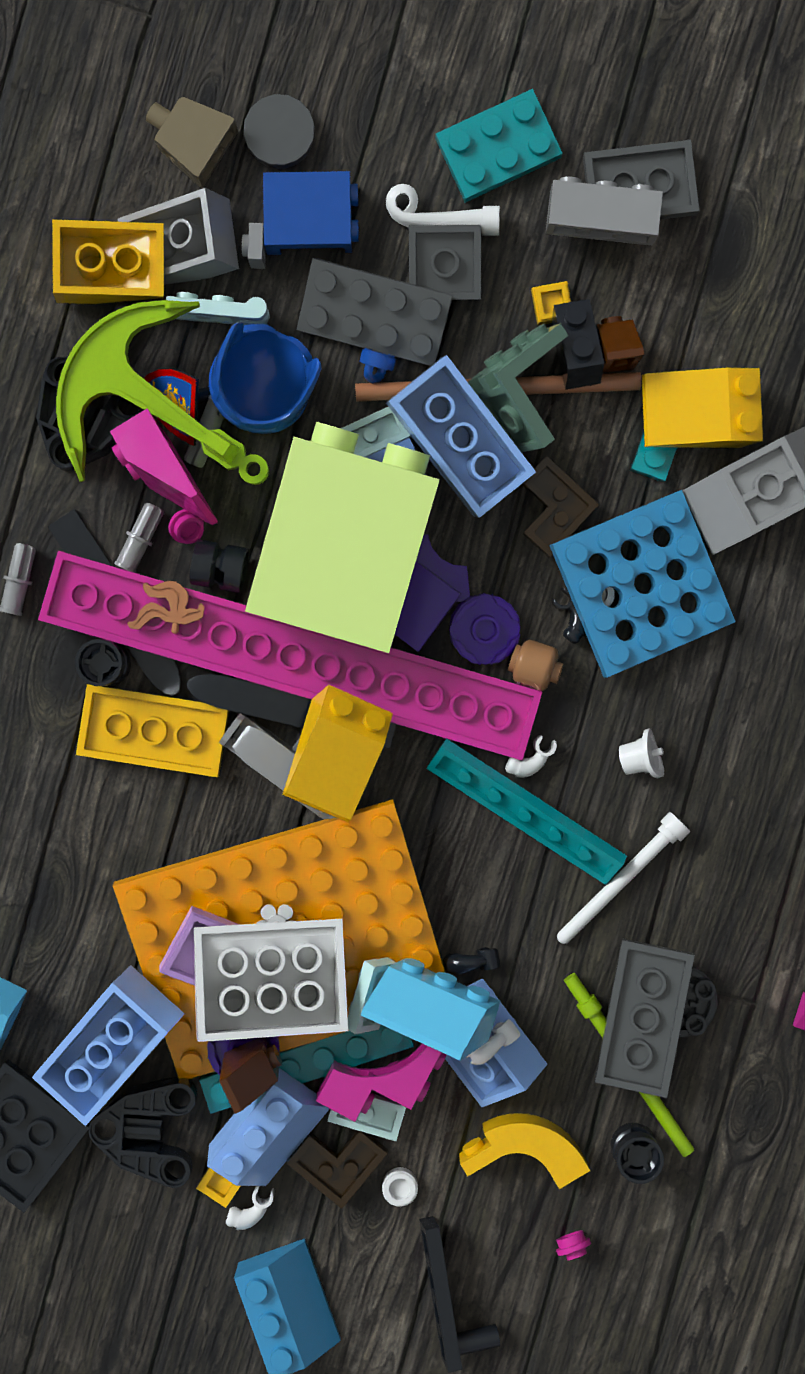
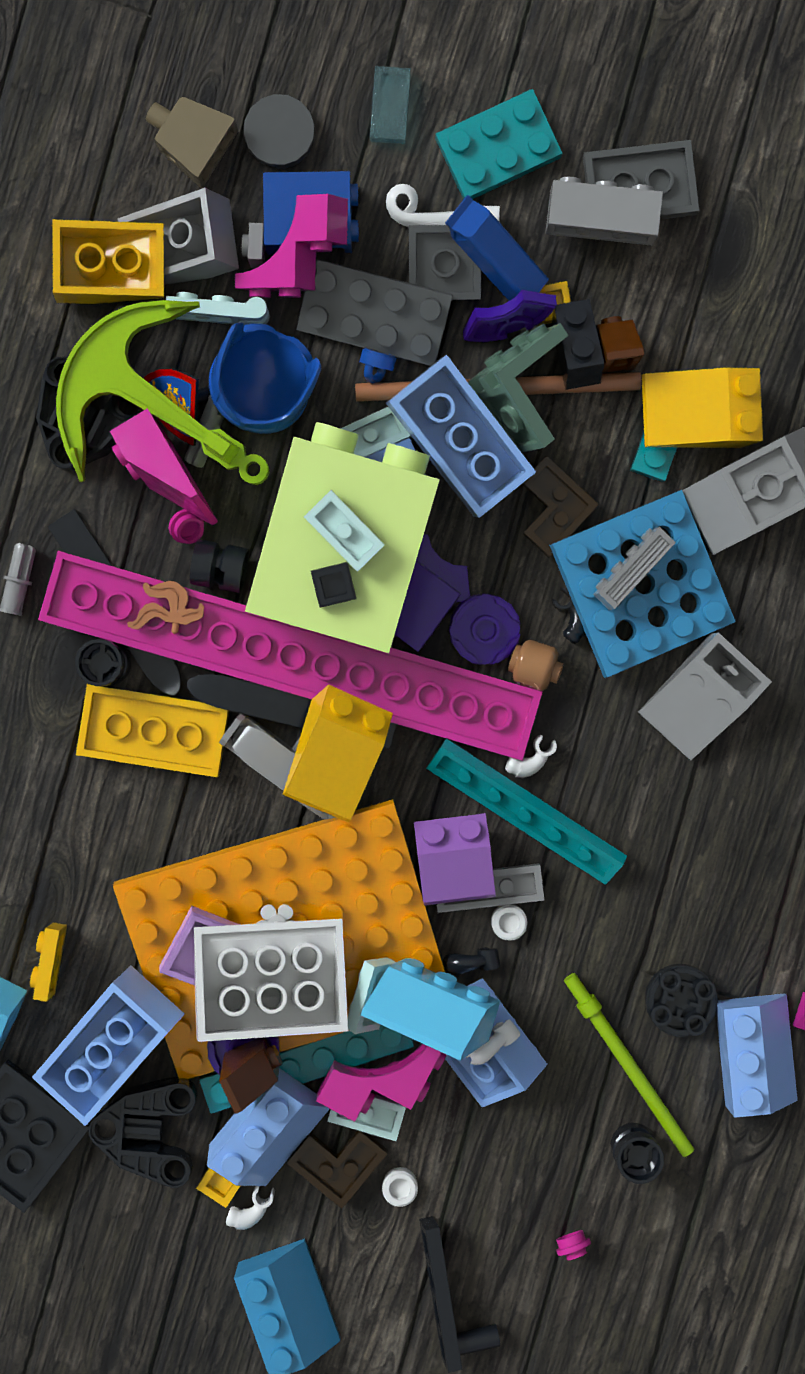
(45, 976): none -> yellow plate
(139, 537): light grey axle -> none
(316, 226): none -> dark pink arch
(333, 584): none -> black tile
(344, 530): none -> light aqua plate
(390, 104): none -> clear light blue tile
(454, 859): none -> medium lavender slope
(494, 250): none -> blue piece
(509, 922): none -> white tile
(512, 886): none -> light grey plate
(523, 311): none -> dark purple tile
(528, 1136): yellow arch -> none
(634, 568): none -> light grey piece
(642, 756): white piece -> none
(644, 1018): dark grey plate -> none
(670, 831): white piece -> none
(704, 695): none -> light grey slope
(756, 1054): none -> light blue slope

